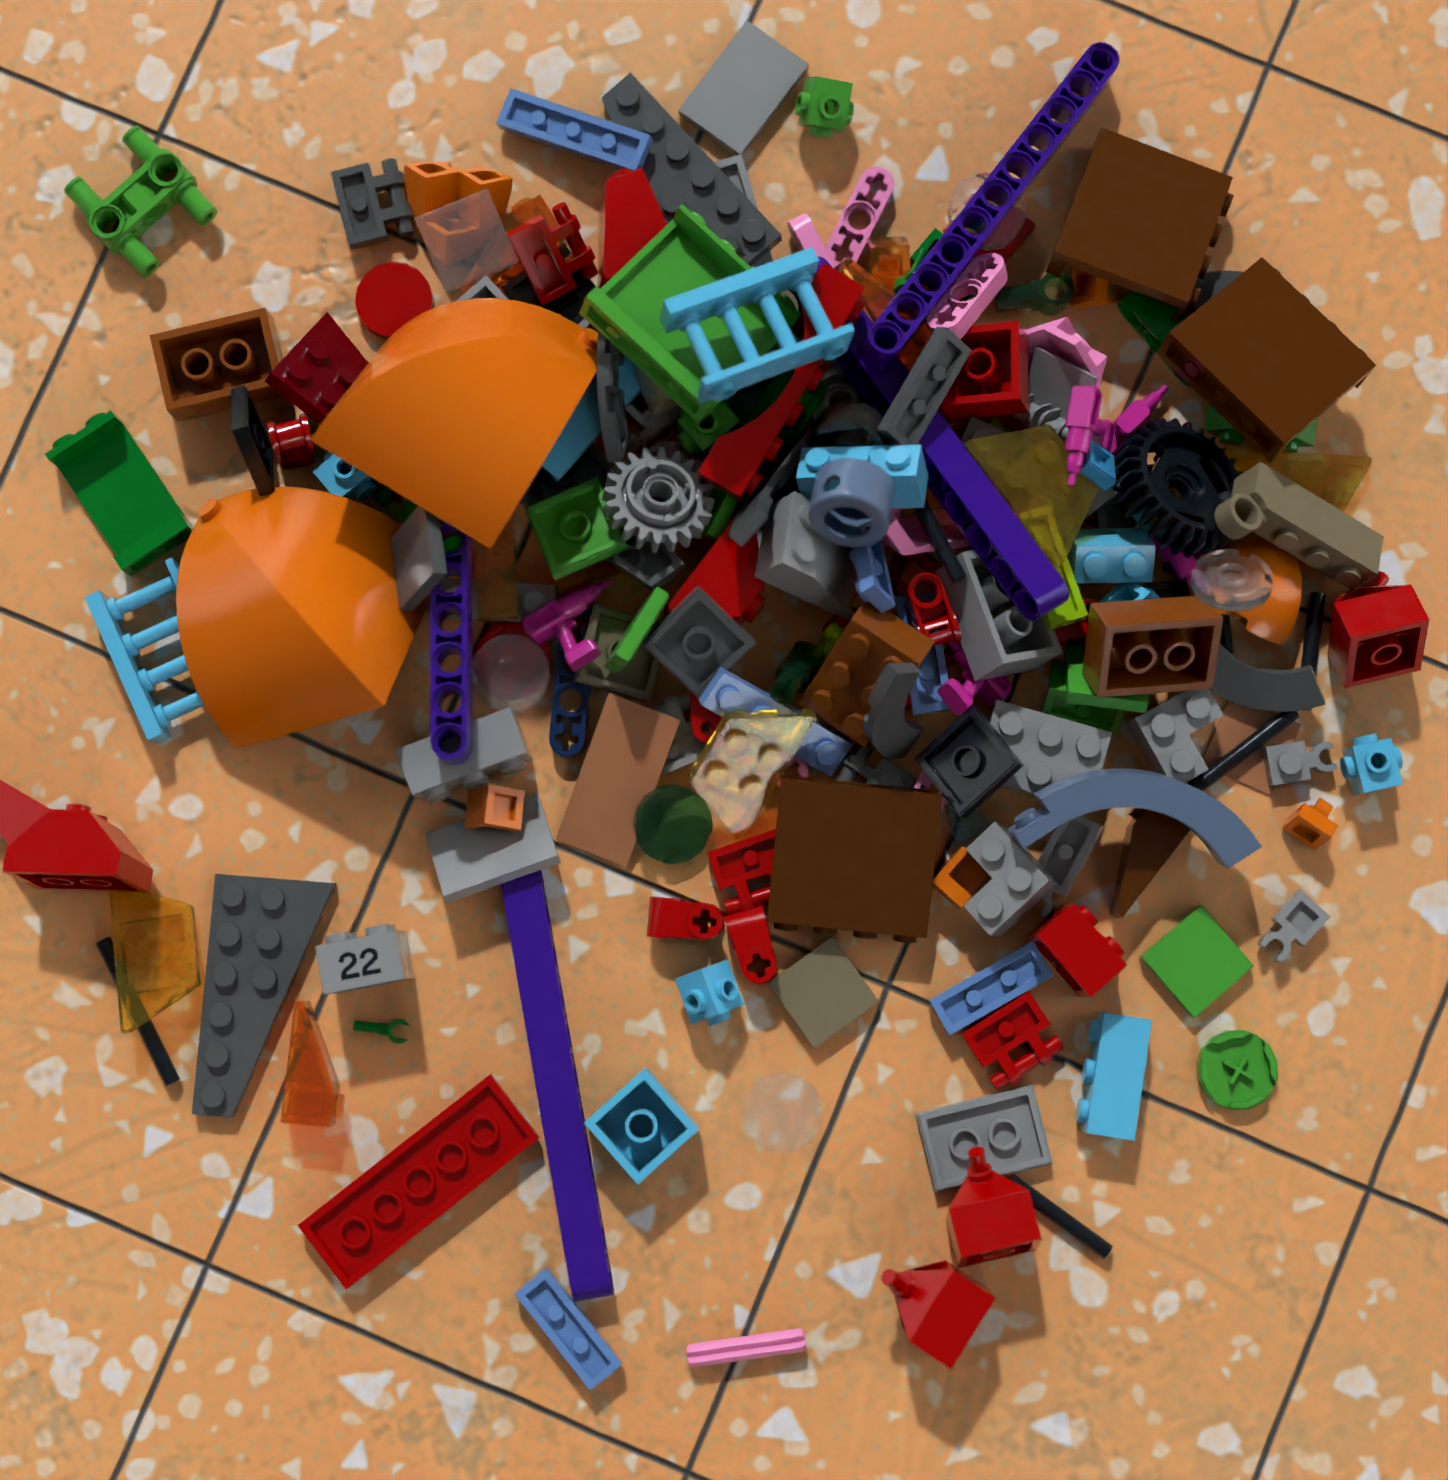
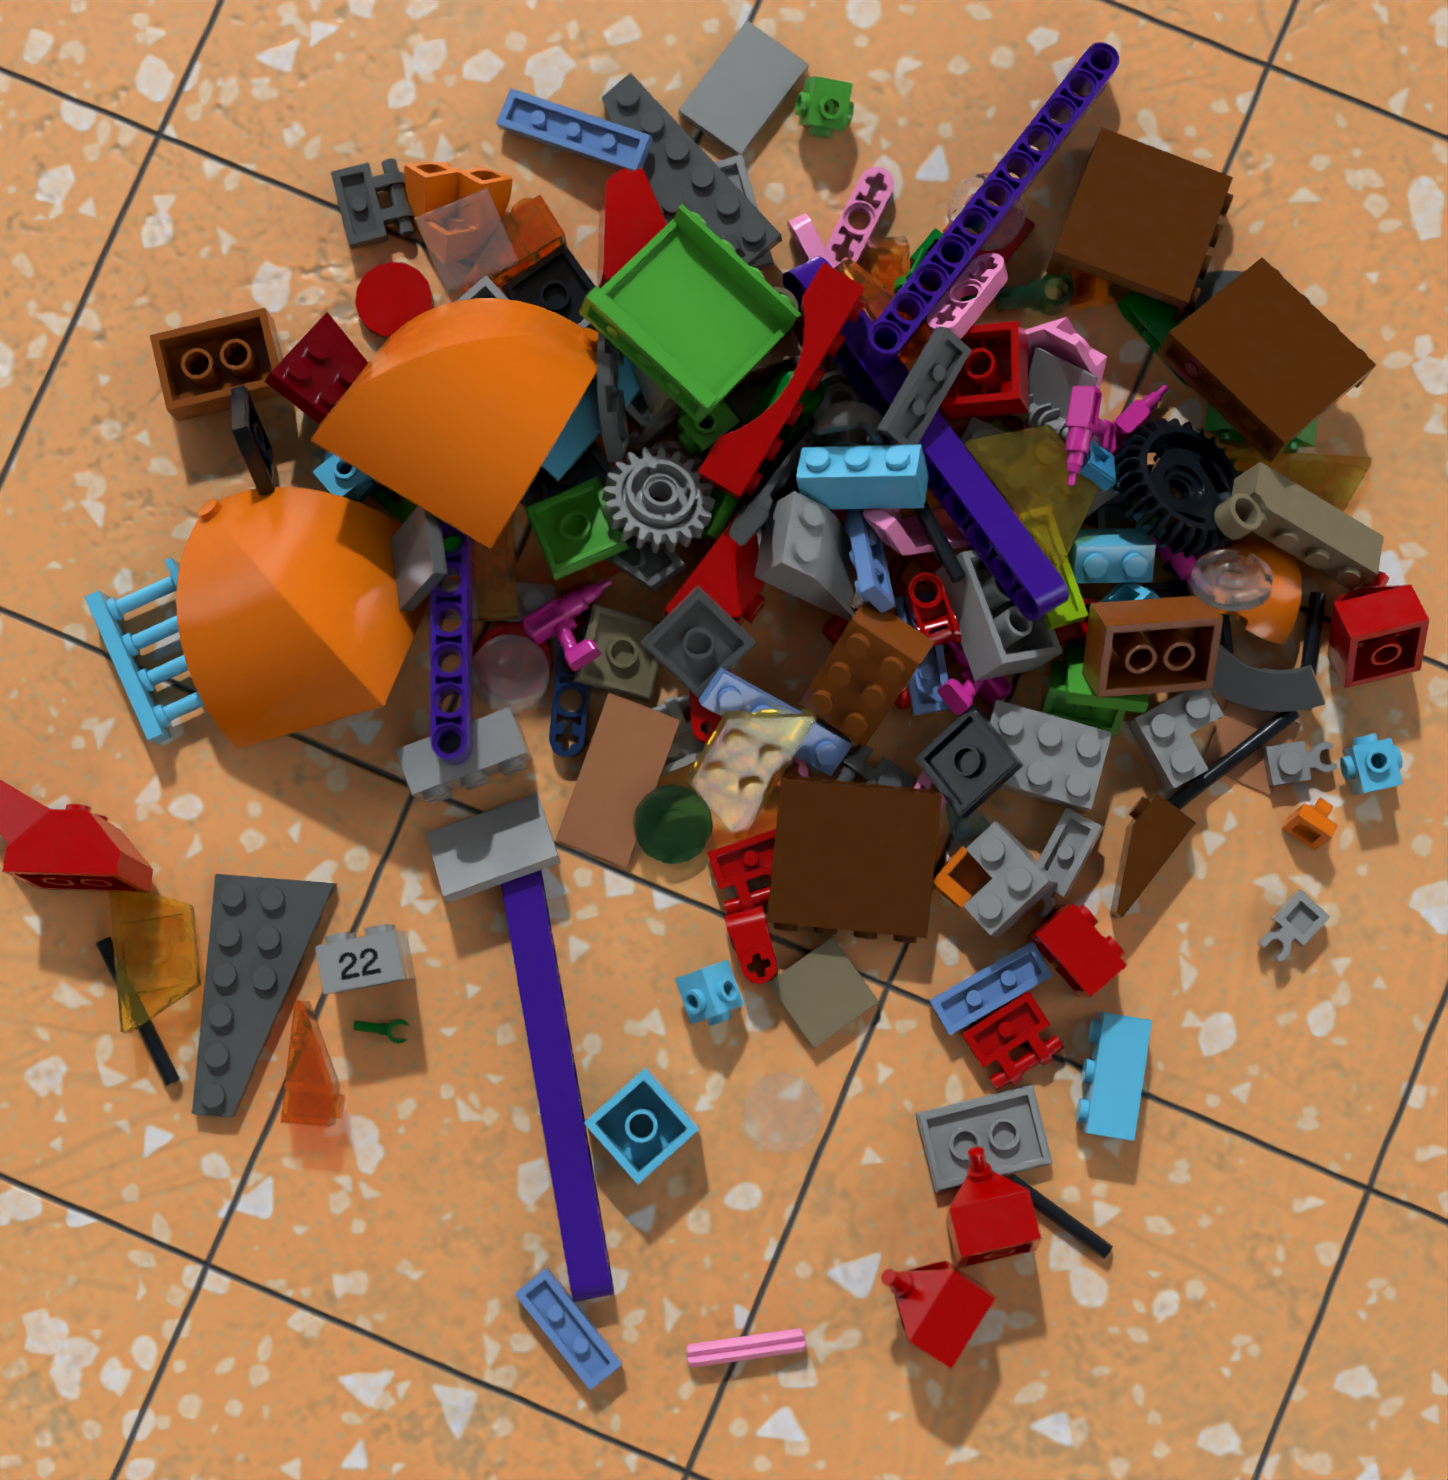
(121, 492): green panel -> none
(140, 201): bright green piece -> none
(292, 443): red piece -> none
(418, 1181): red plate -> none
(494, 808): orange panel -> none
(542, 259): red plate -> none
(637, 630): bright green tile -> none
(676, 919): red piece -> none
(756, 286): medium azure fence -> none
(795, 672): clear green pin -> none
(828, 640): clear neon green tile -> none
(858, 502): sand blue piece -> none
(886, 722): dark grey tile -> none
(1095, 790): sand blue arch -> none
(1196, 961): bright green tile -> none
(1237, 1069): bright green tile -> none

